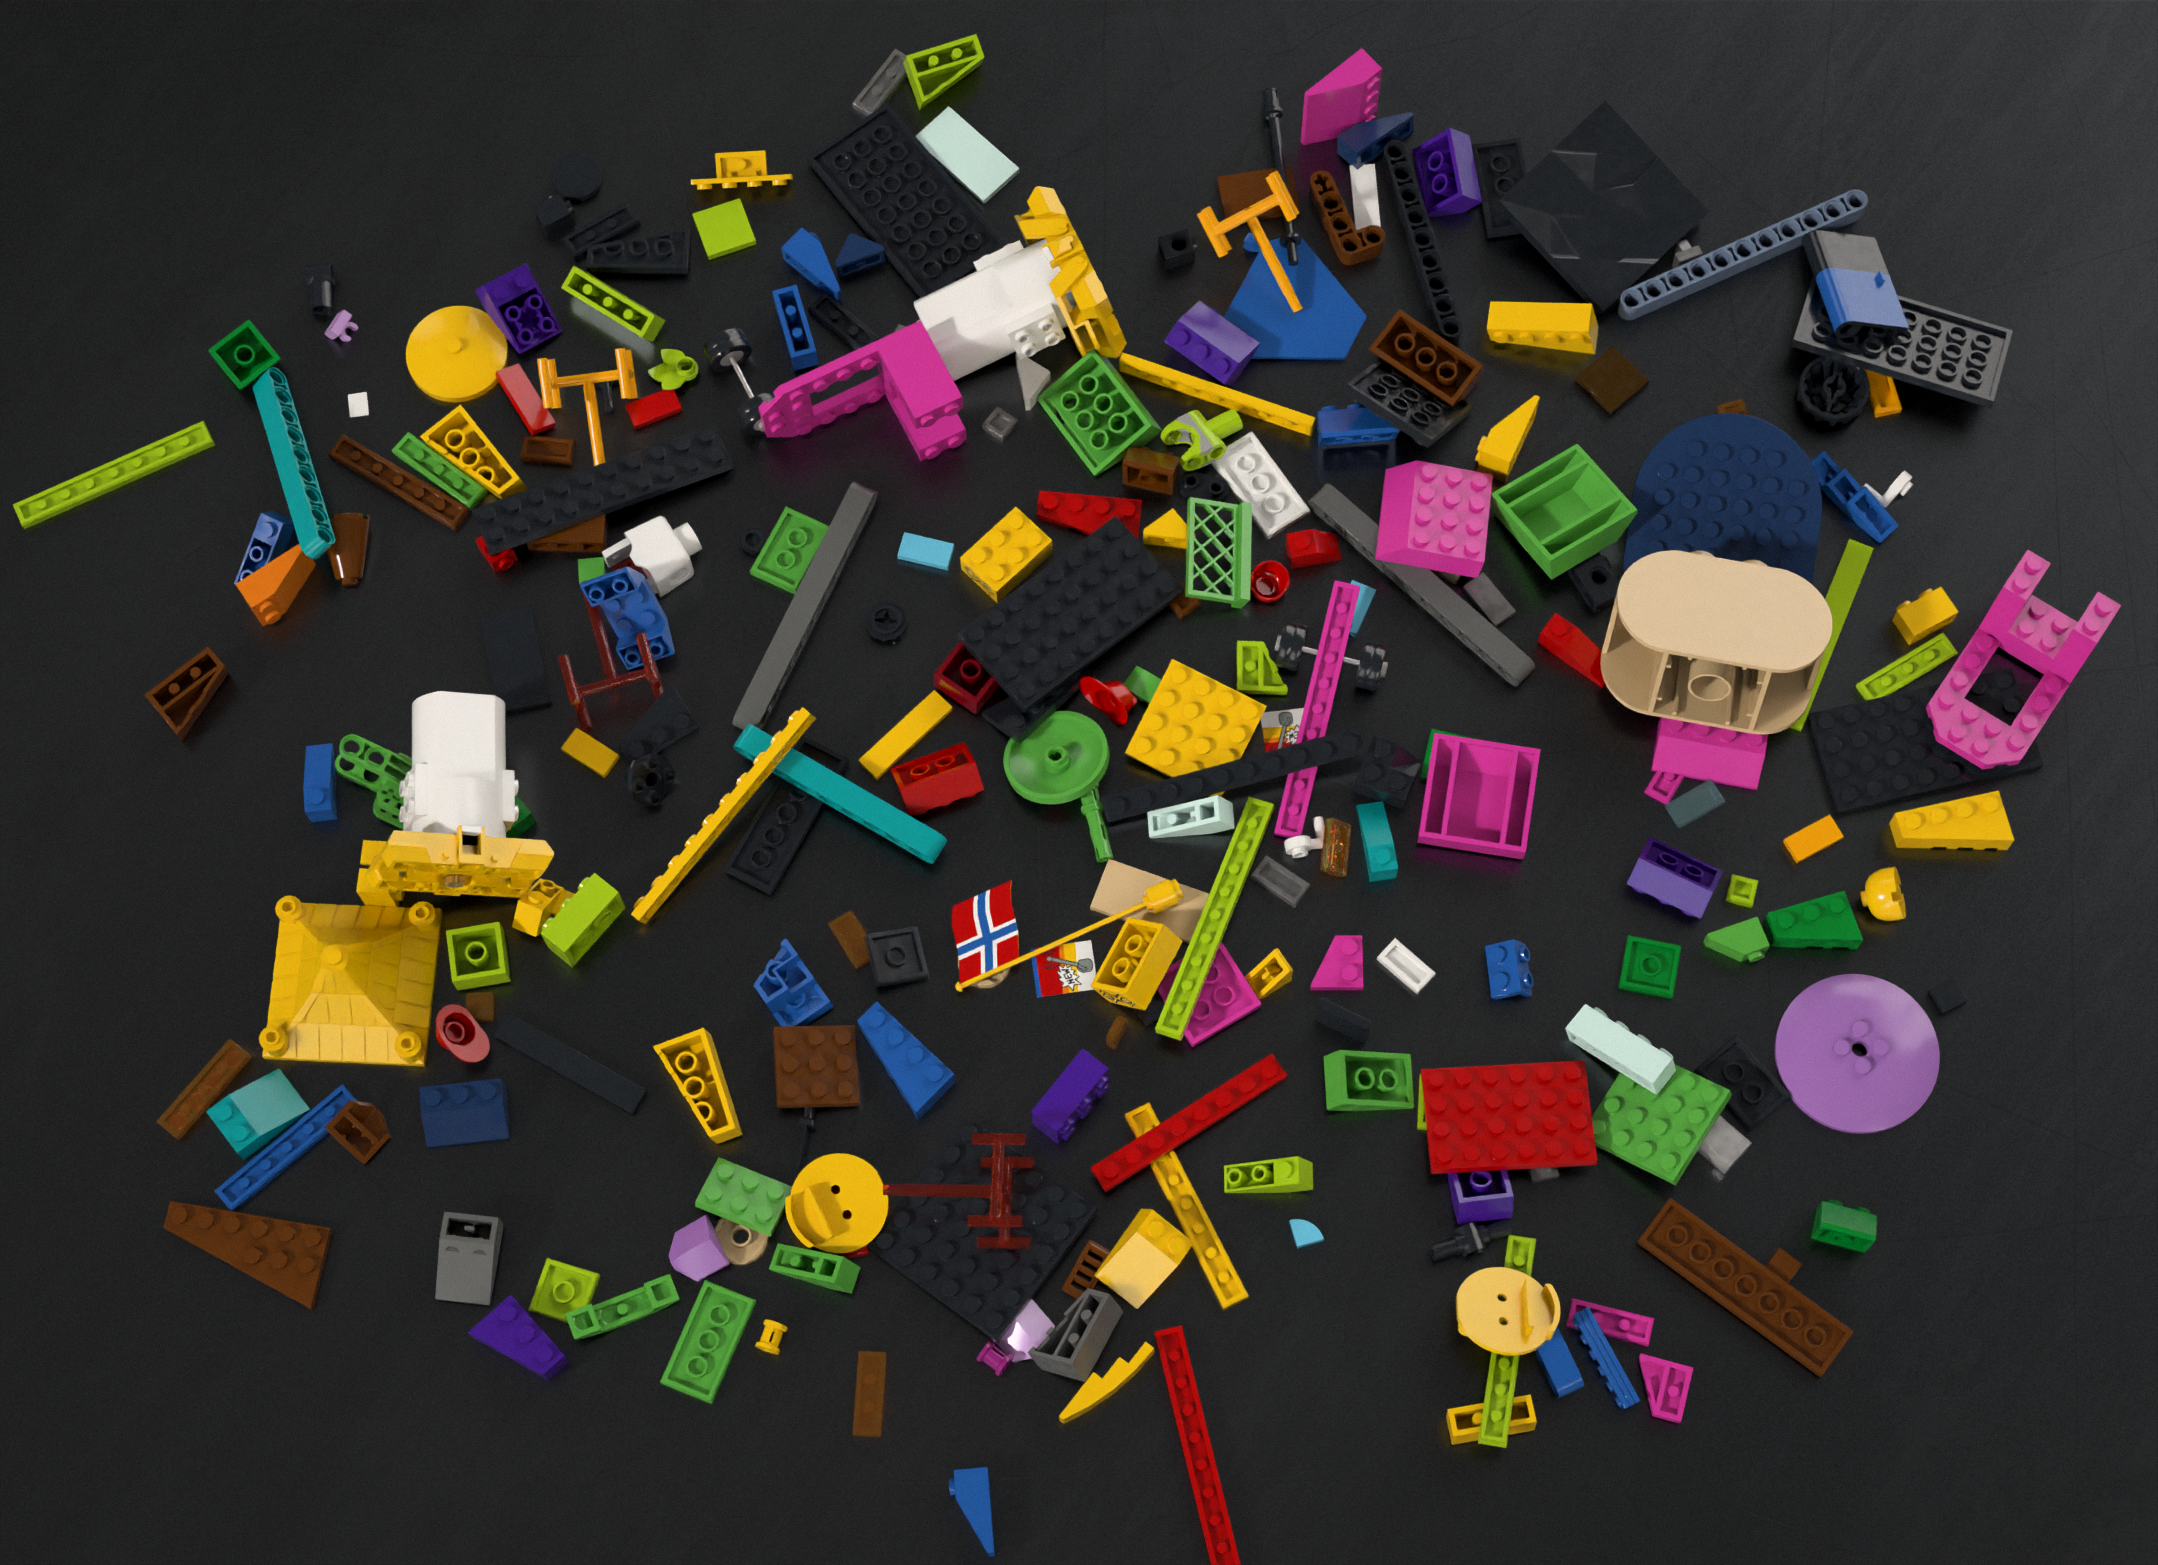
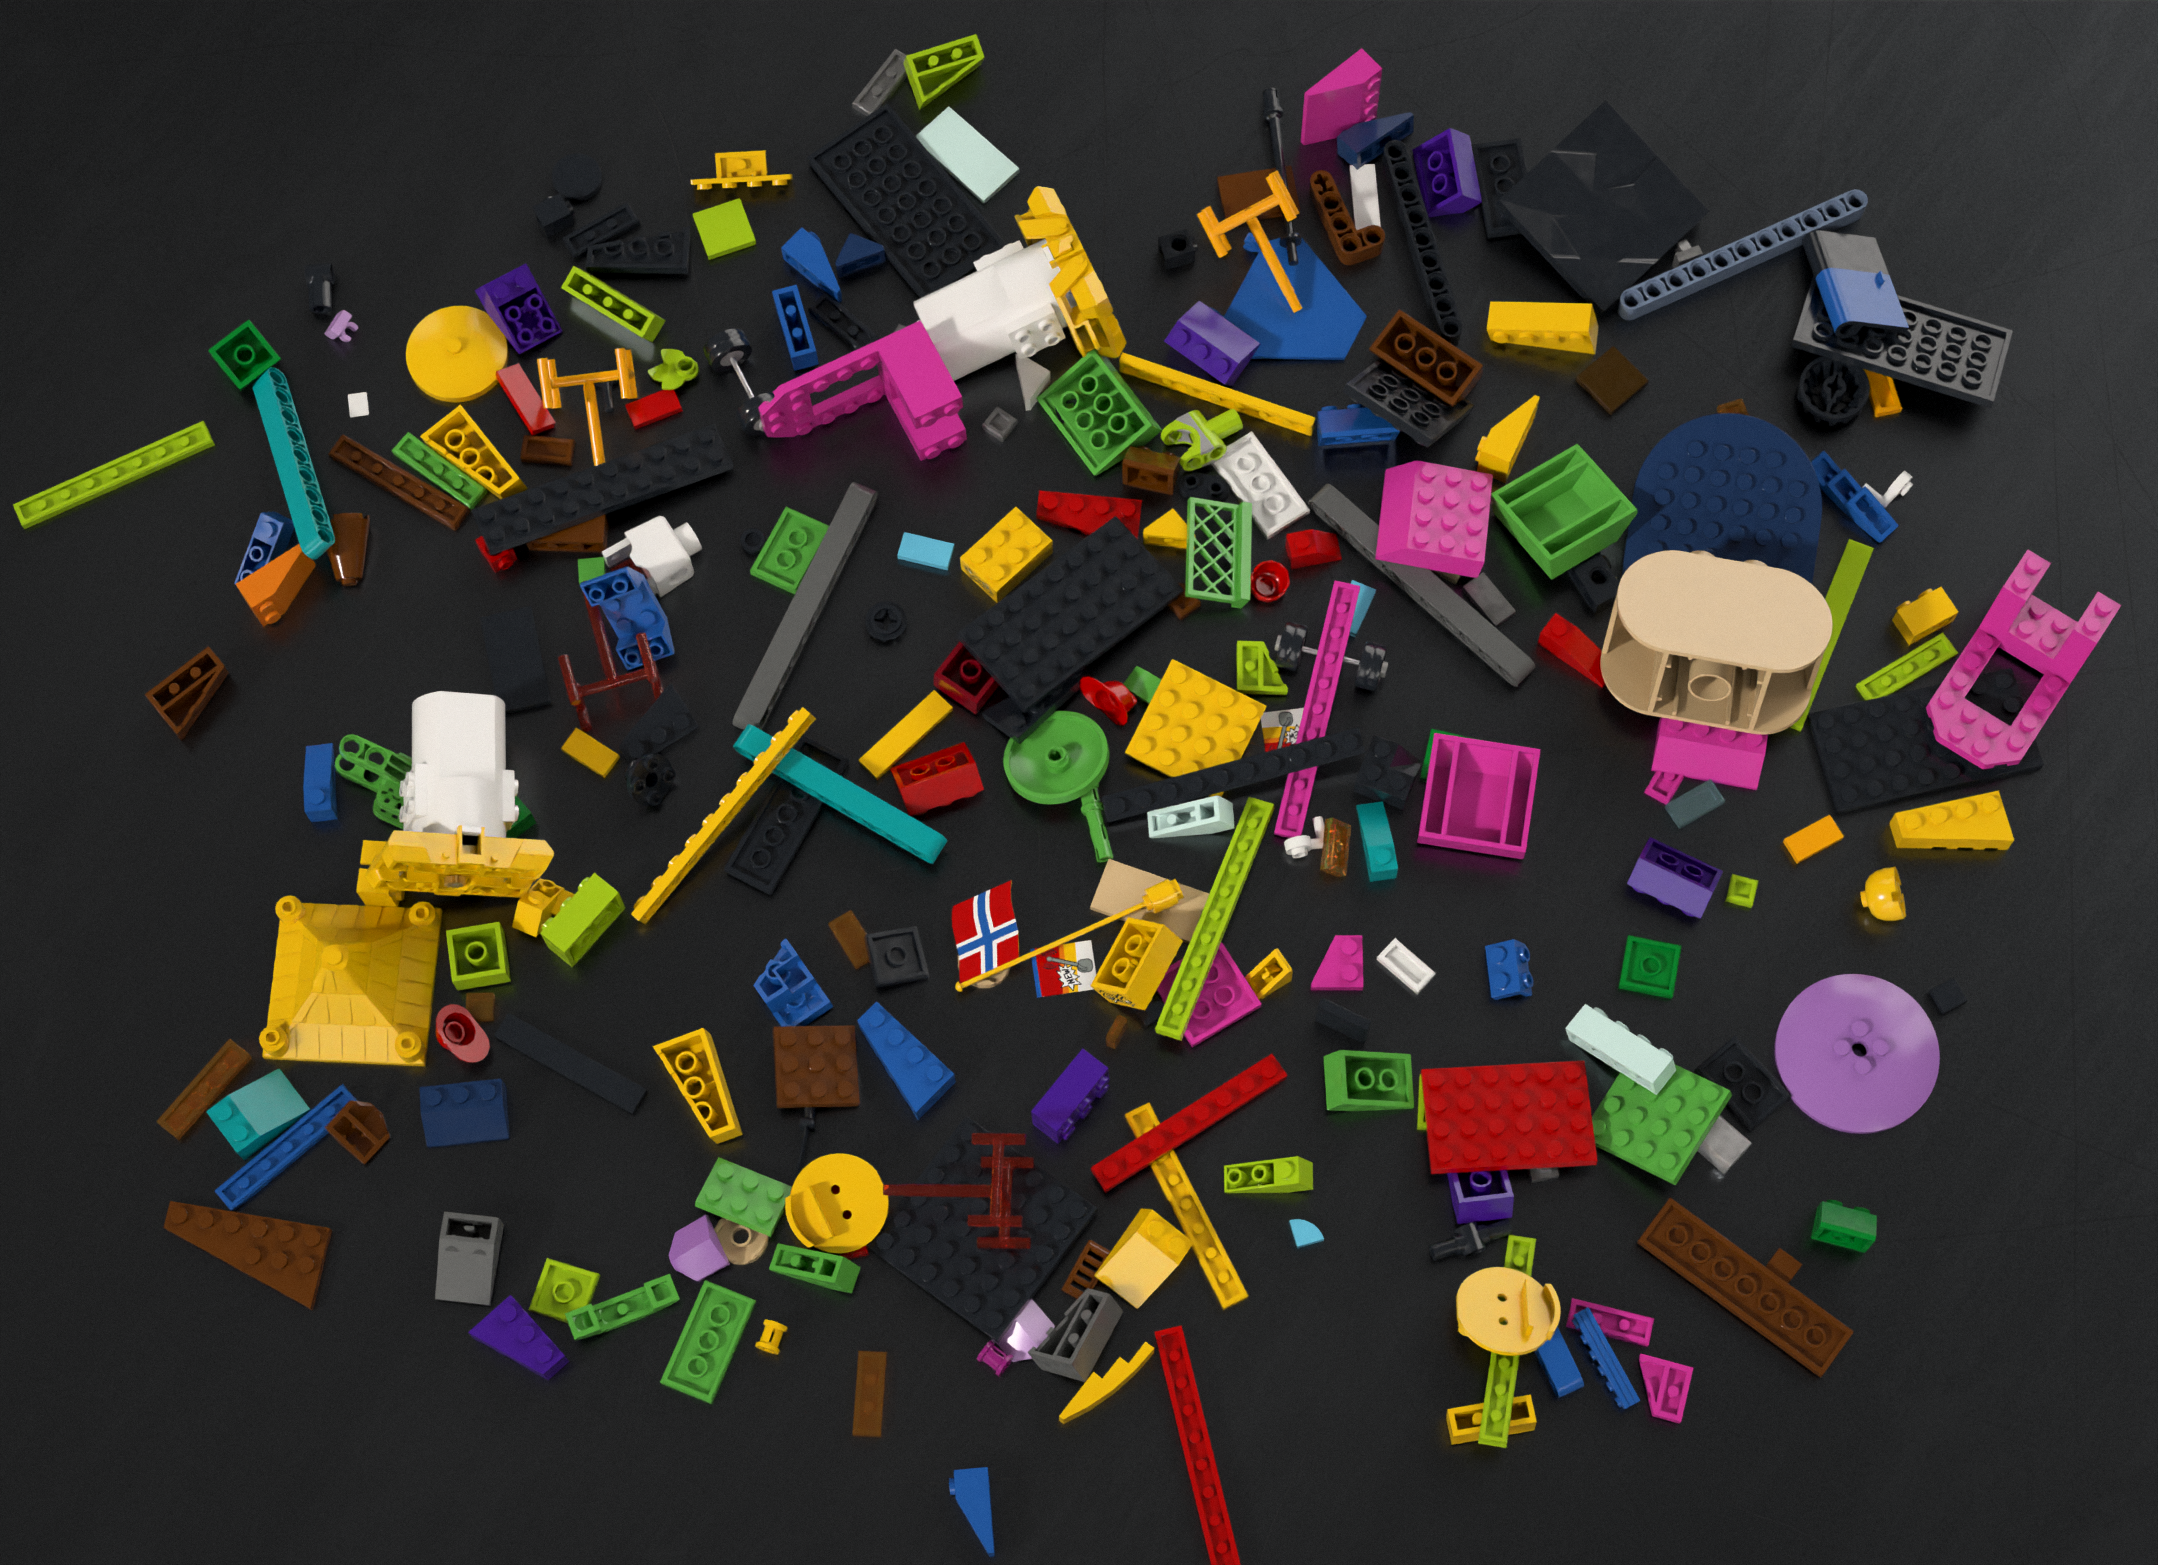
(1280, 881): flat silver tile -> none
(1740, 941): bright green slope -> none
(1814, 923): green wedge -> none

